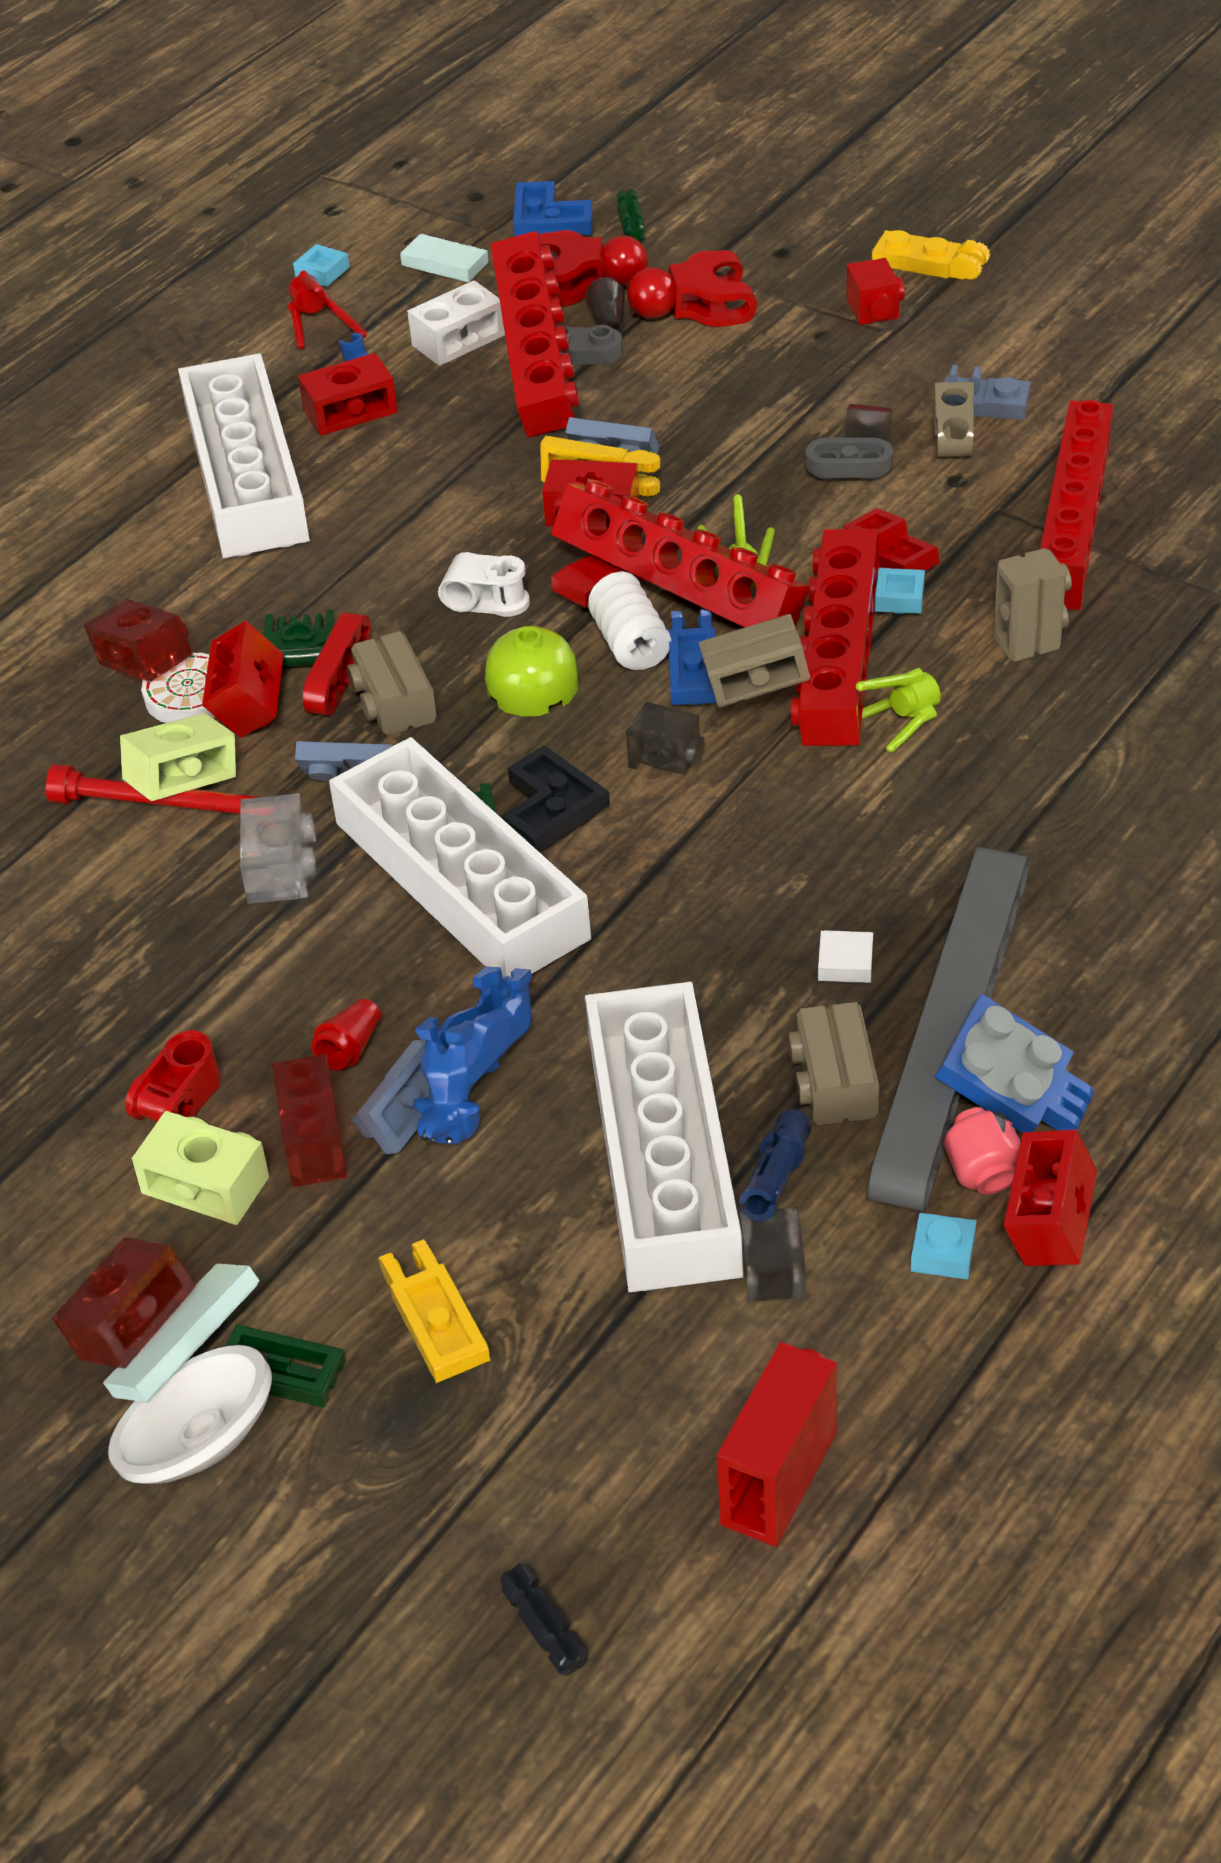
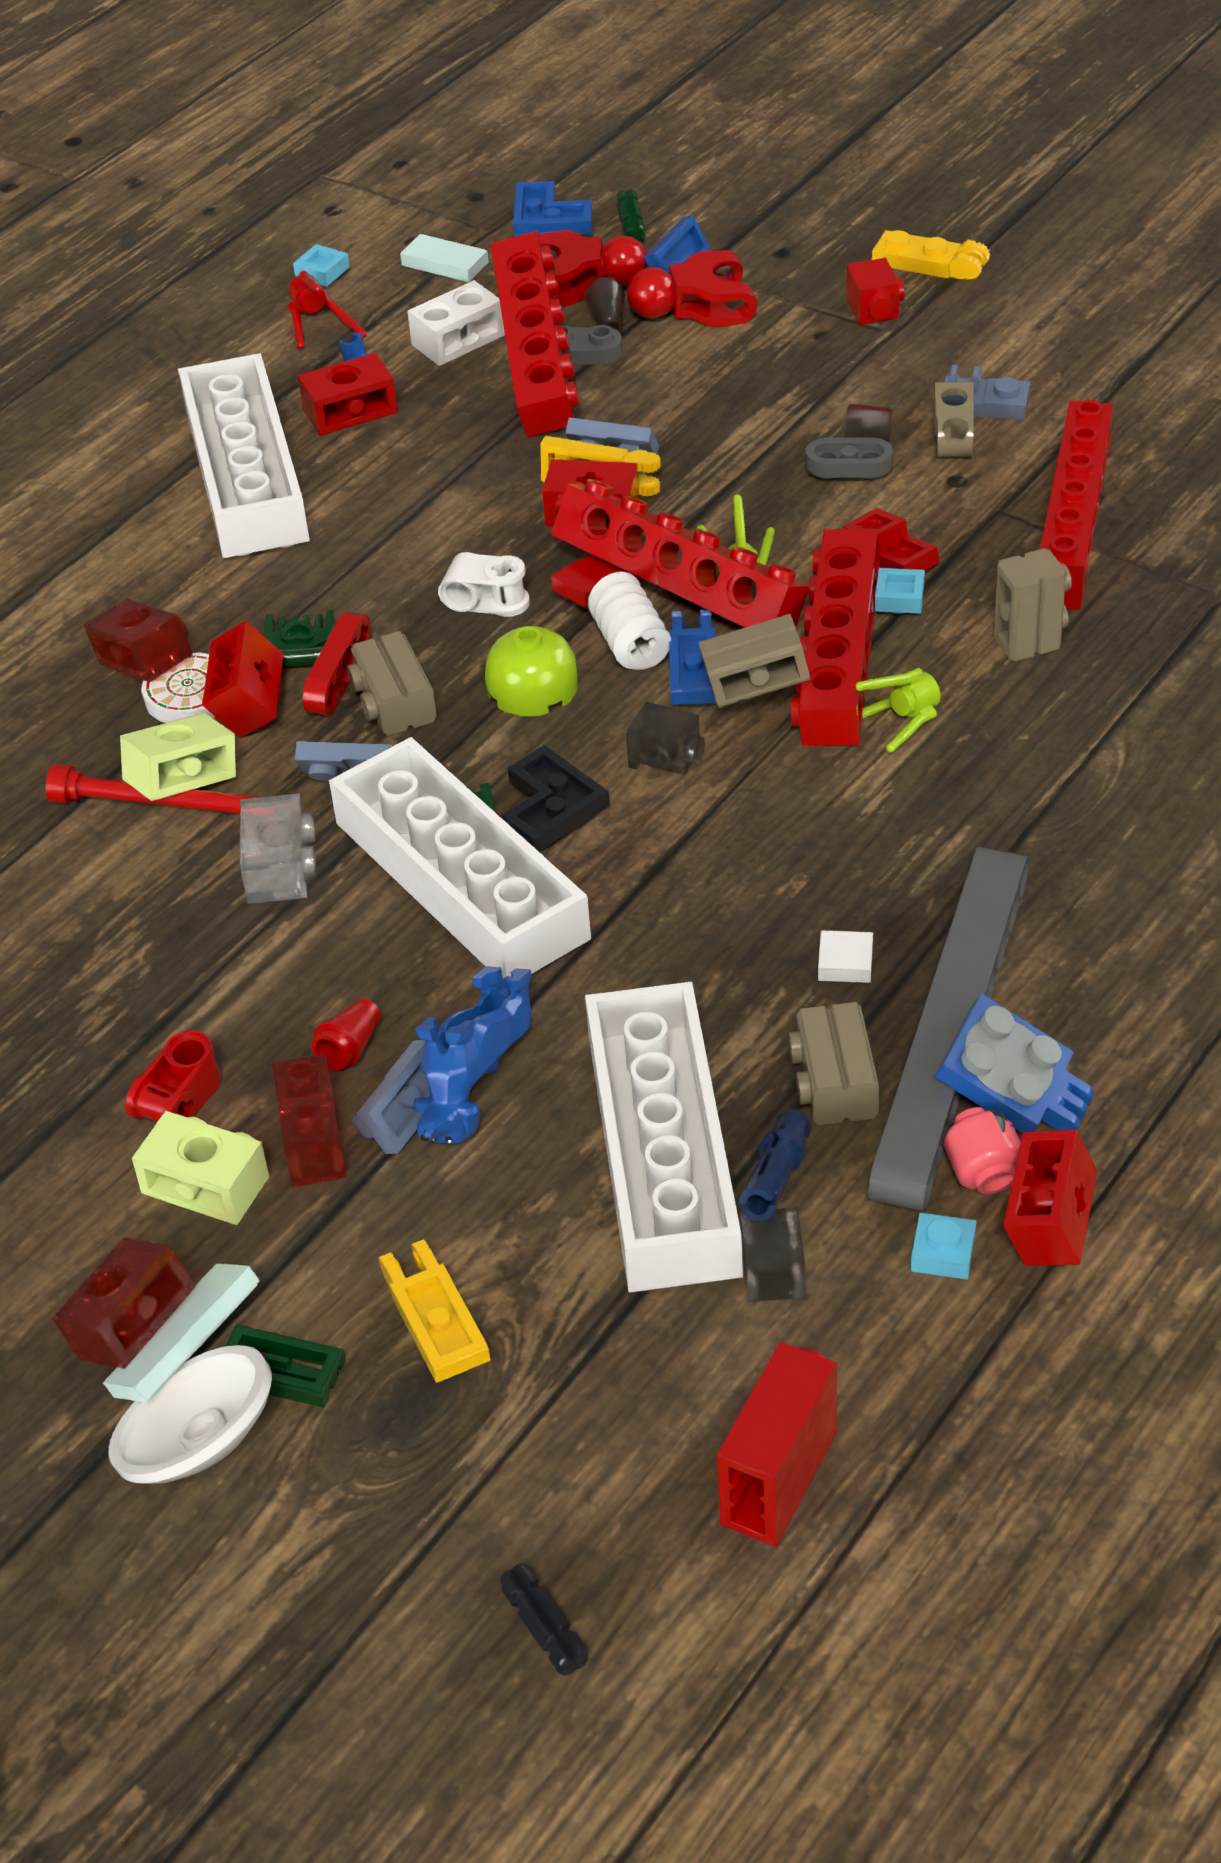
(678, 244): none -> blue tile

